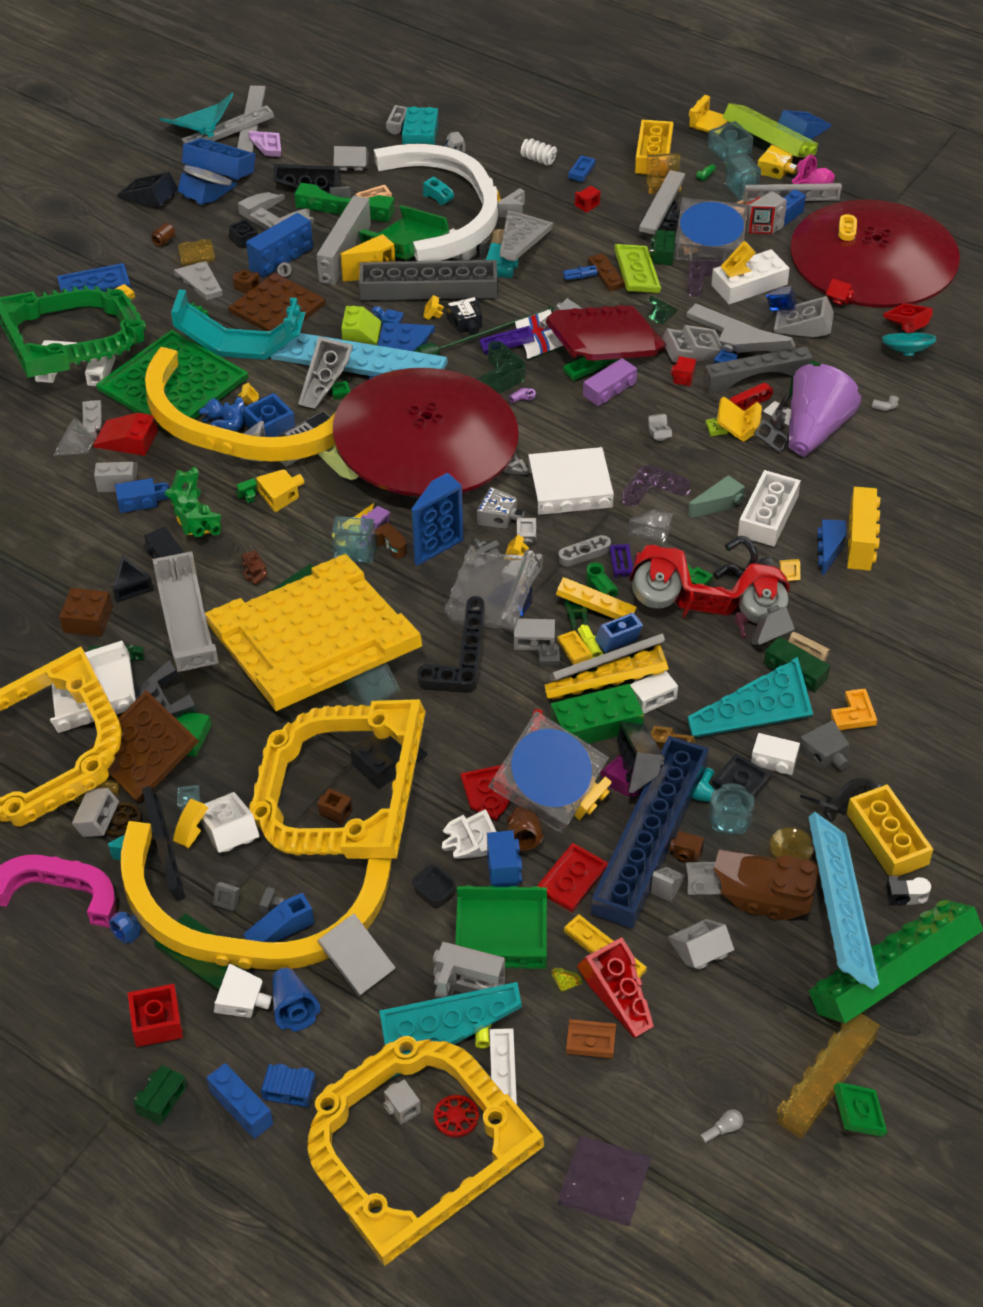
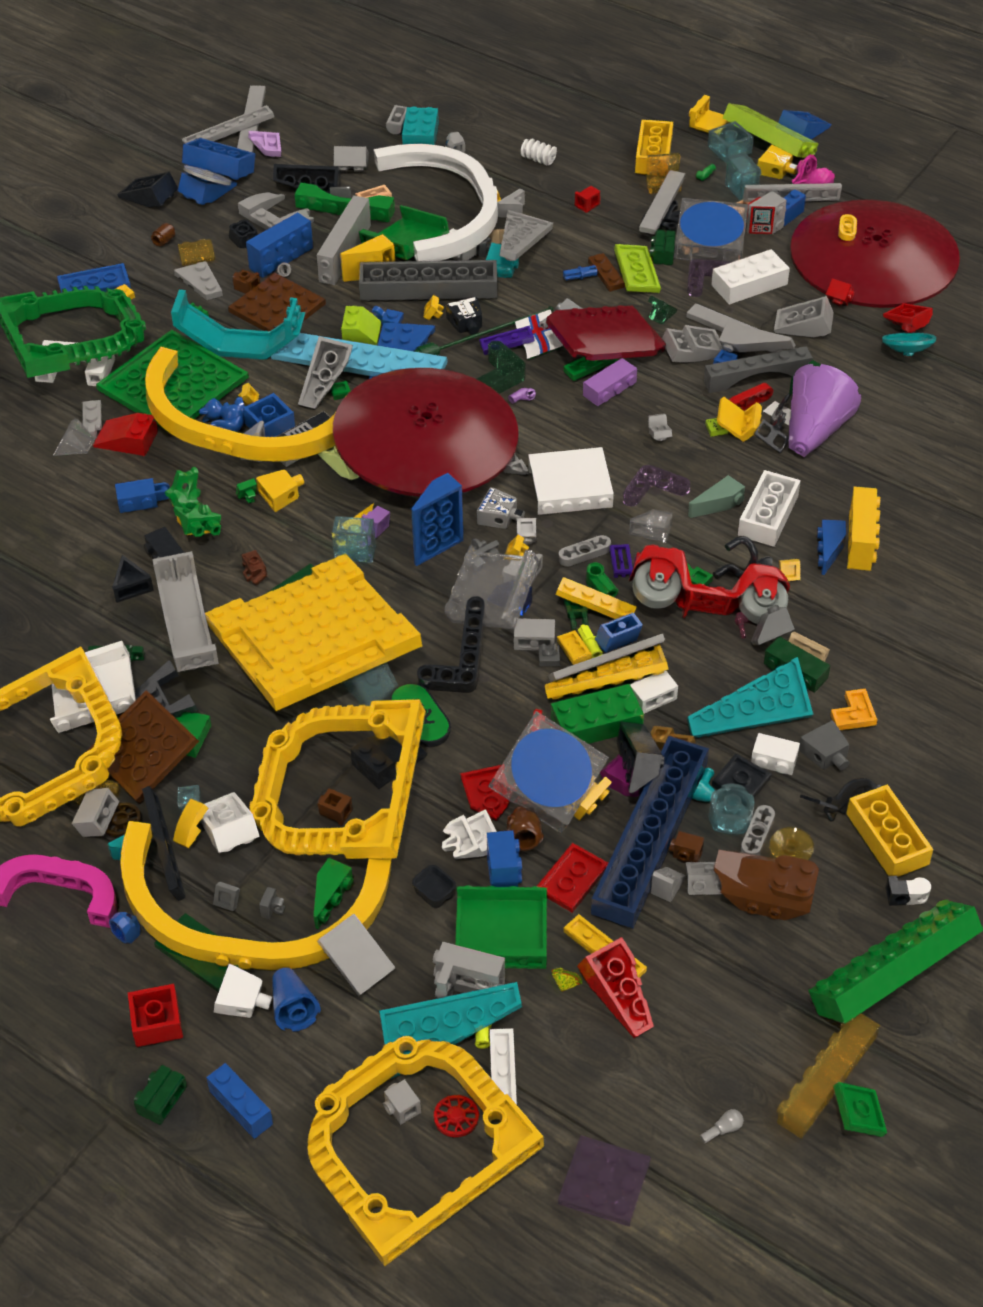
(86, 612): reddish brown brick -> none
(113, 473): light grey slope -> none
(204, 119): teal panel -> none
(282, 921): blue slope -> none
(288, 1085): blue brick -> none
(331, 884): none -> green slope
(391, 539): reddish brown leg -> none
(436, 723): none -> green tile
(438, 191): teal leg -> none
(581, 168): blue plate -> none
(591, 1038): dark orange plate -> none
(684, 371): red brick -> none
(702, 943): light grey slope -> none
(737, 261): yellow slope -> none
(757, 824): none -> light grey beam
(782, 299): clear blue slope -> none
(843, 901): medium azure plate -> none
(886, 406): light grey arm -> none

